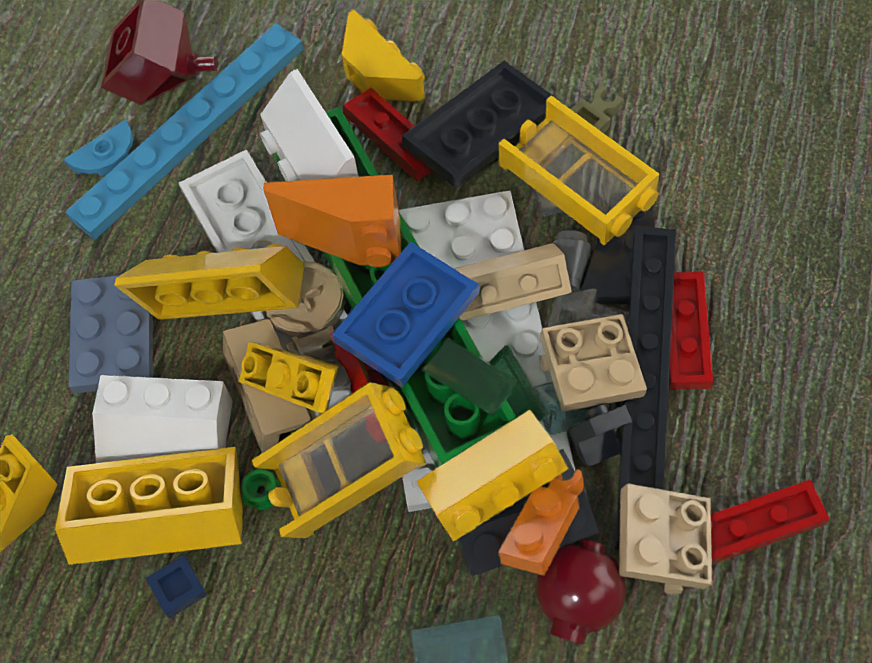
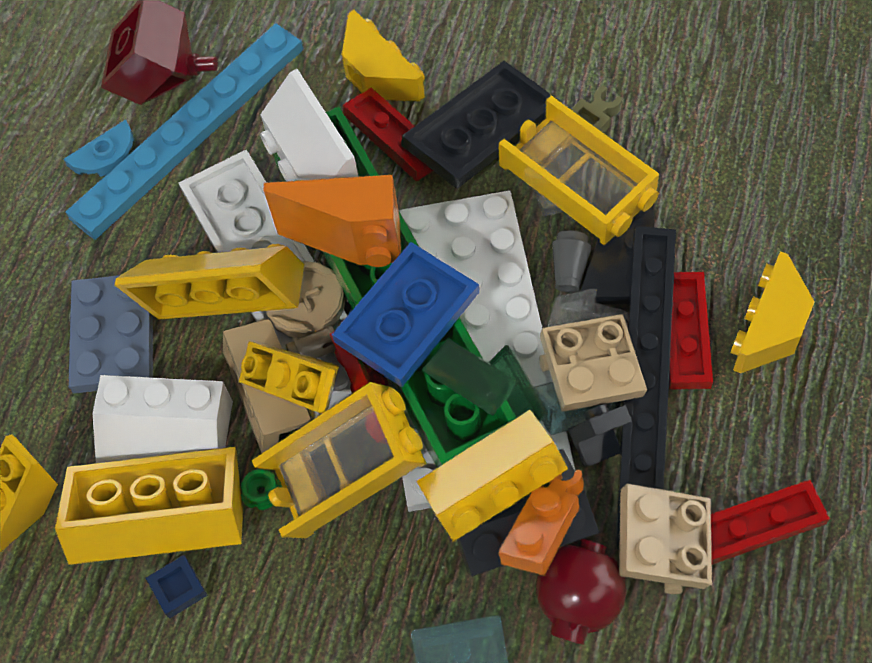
(517, 280): tan panel -> none
(775, 318): none -> yellow slope

